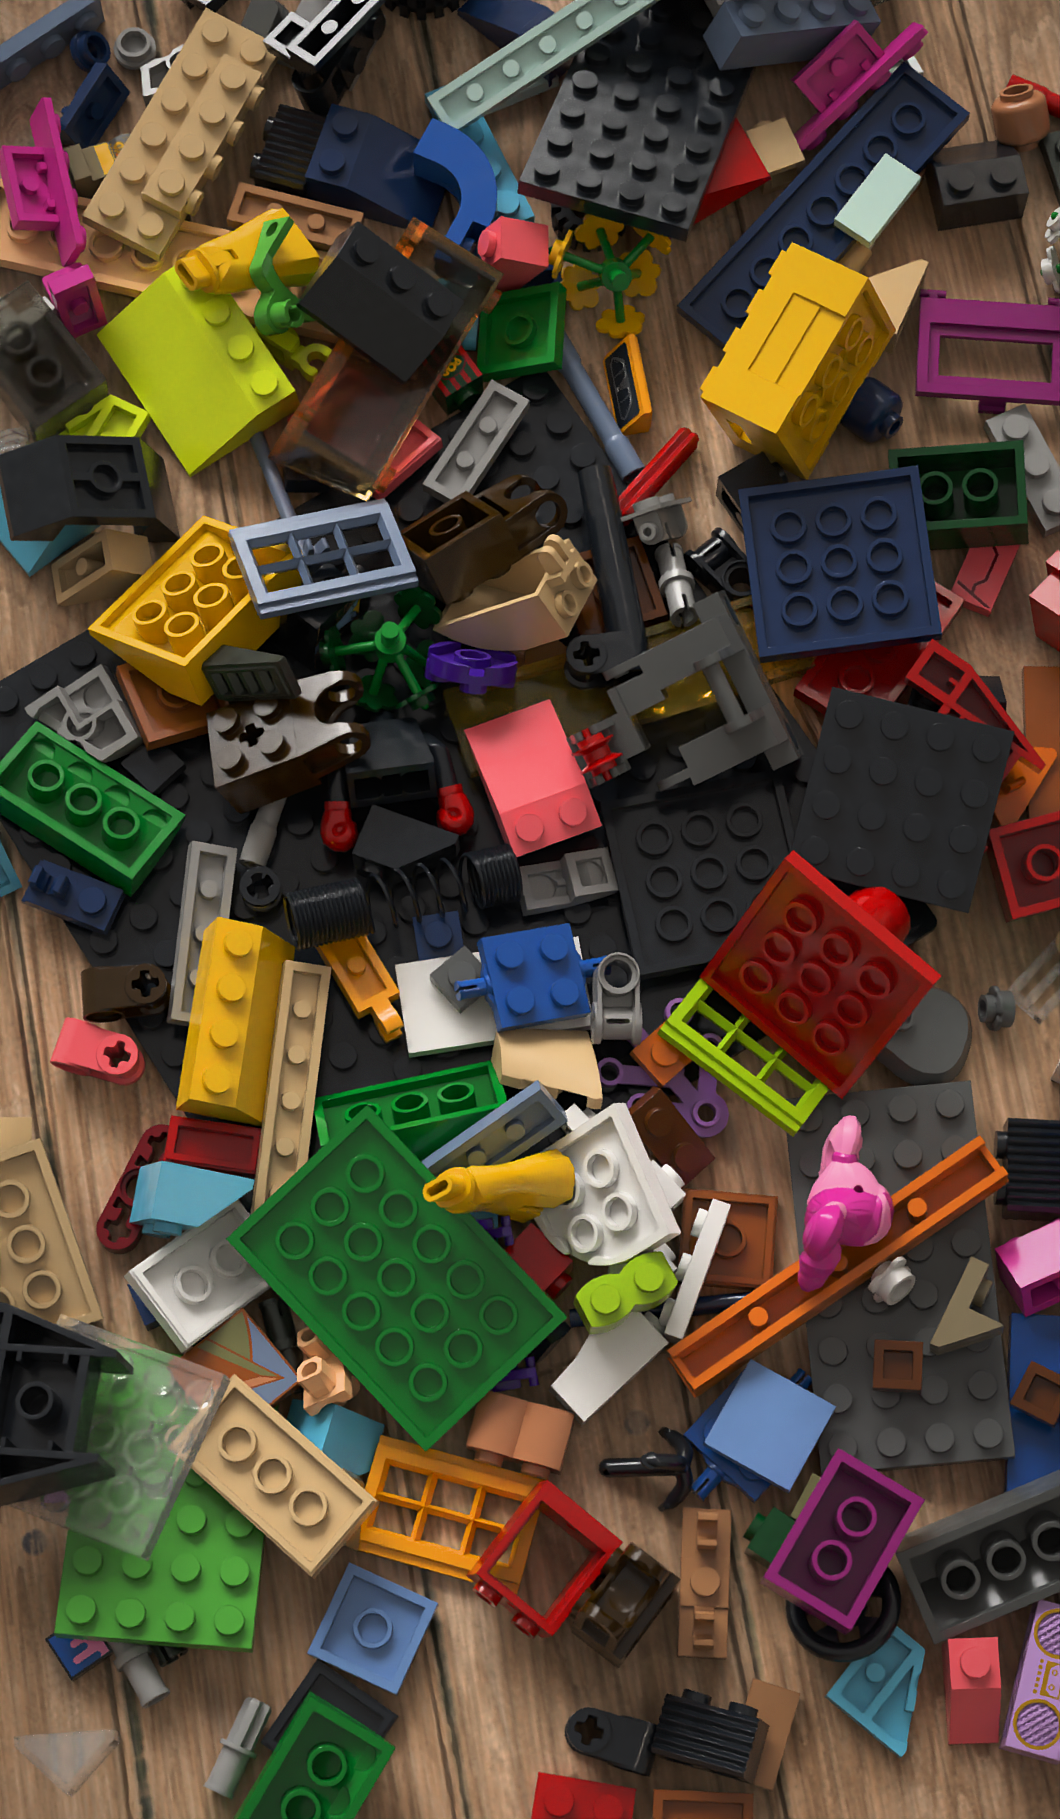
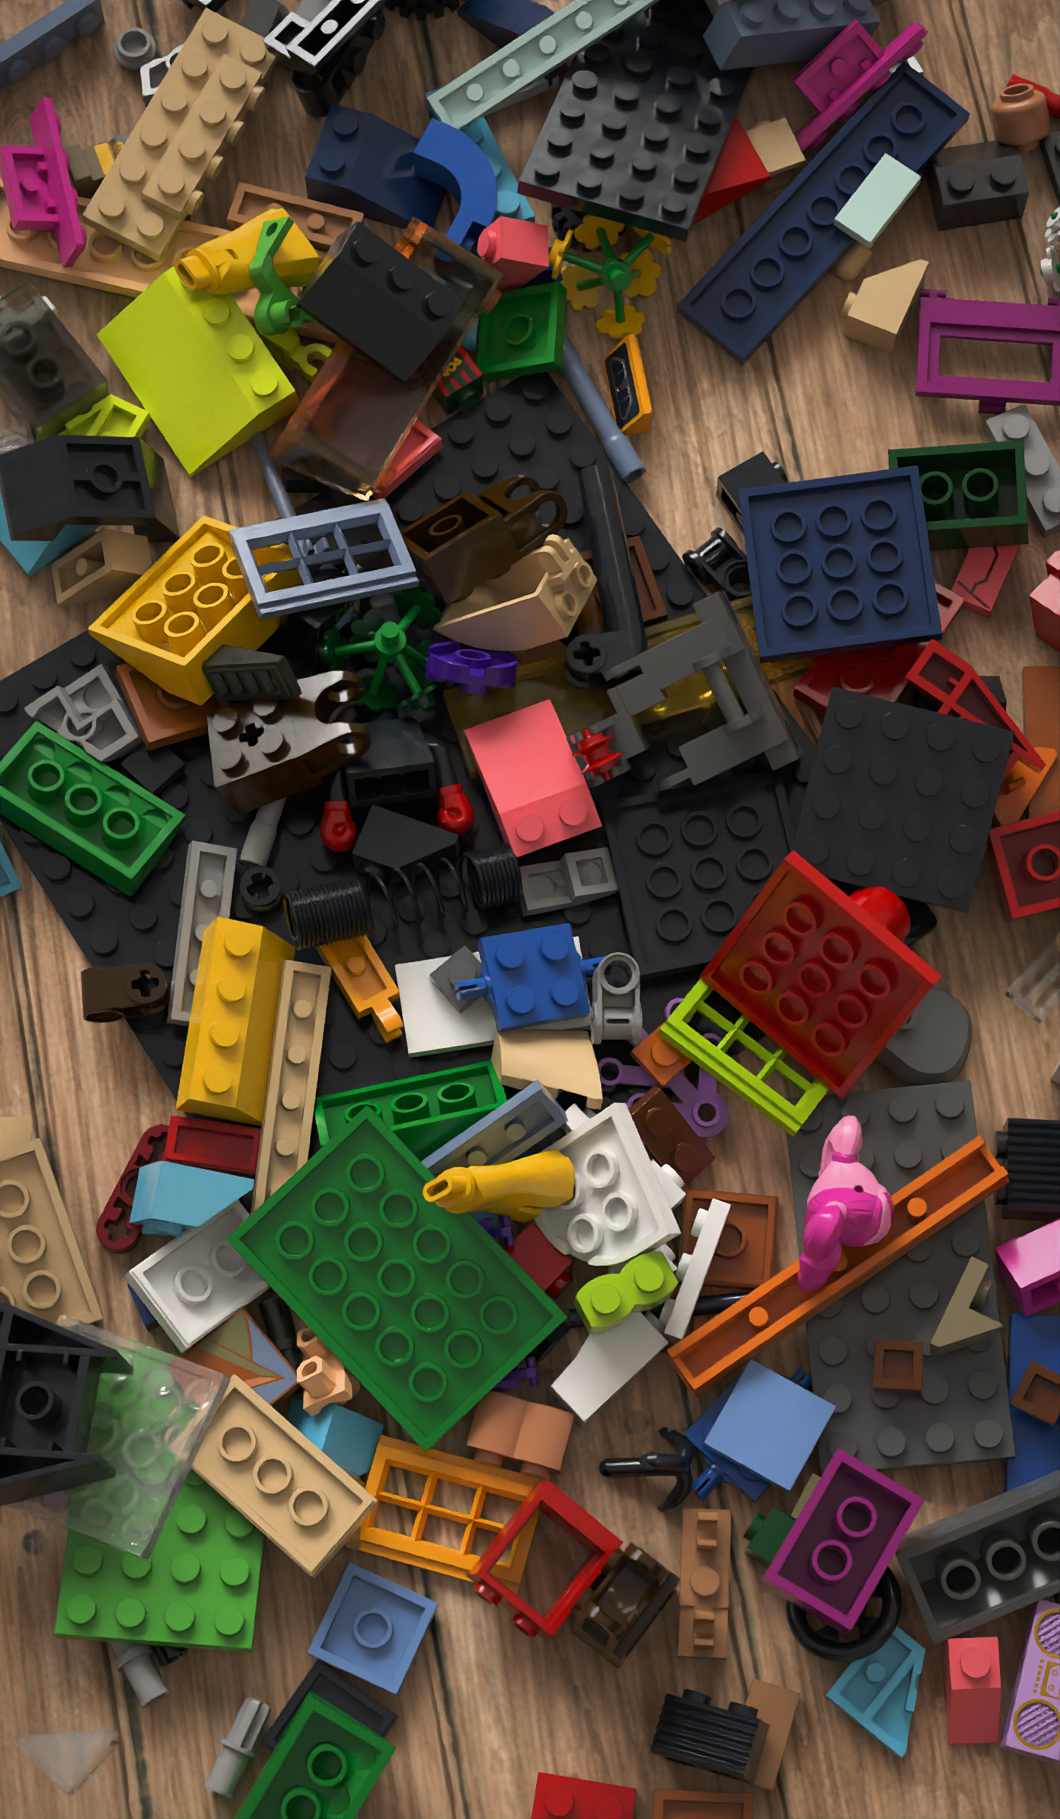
(73, 897): dark blue plate -> none
(76, 298): dark pink slope -> none
(78, 1655): tile -> none
(88, 48): dark blue plate -> none
(90, 1052): coral piece -> none
(93, 107): dark blue plate -> none
(287, 150): black brick -> none
(438, 936): dark blue plate -> none
(477, 443): light grey plate -> none
(623, 1740): black piece -> none
(659, 470): red axle -> none
(659, 518): light grey hinge -> none
(676, 584): light grey pin -> none
(798, 359): yellow container -> none
(874, 412): dark blue head -> none
(891, 1281): white plate -> none
(997, 1008): dark grey plate -> none

